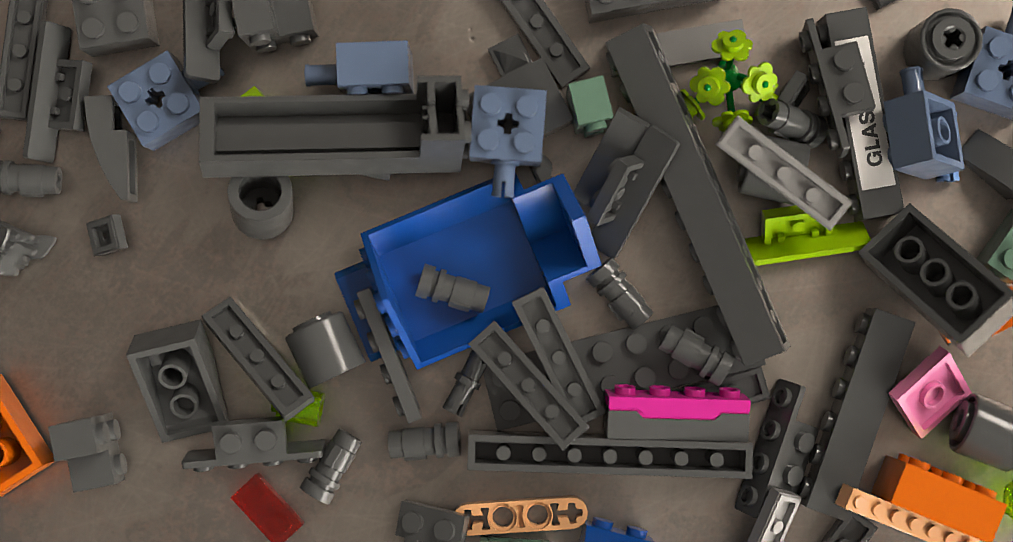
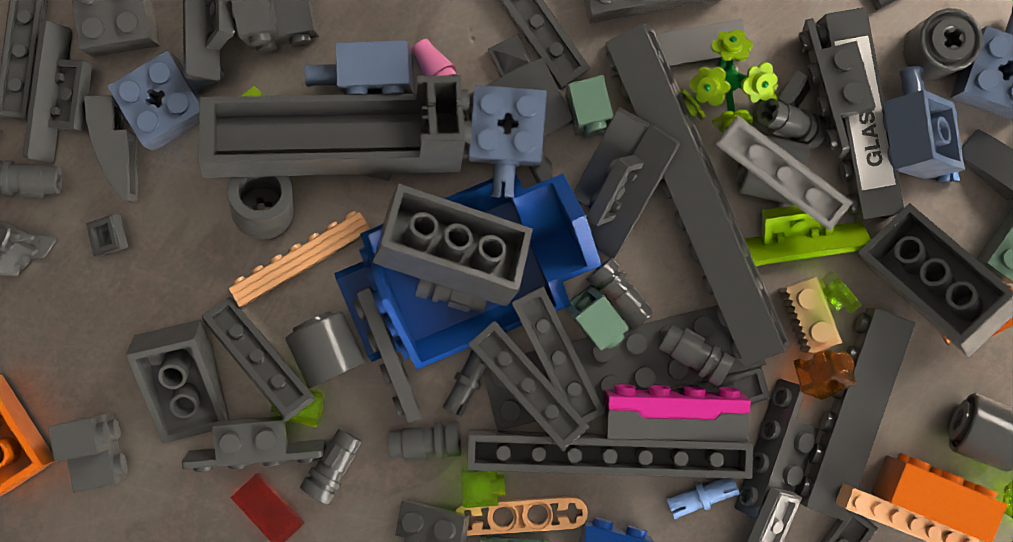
(299, 259): none -> light nougat piece
(431, 60): none -> bright pink cone
(453, 245): none -> dark grey brick
(481, 488): none -> clear neon green brick
(597, 318): none -> sand green brick
(702, 496): none -> light blue pin
(810, 315): none -> tan brick
(825, 373): none -> clear orange brick
(839, 293): none -> clear neon green plate
(930, 392): bright pink plate -> none

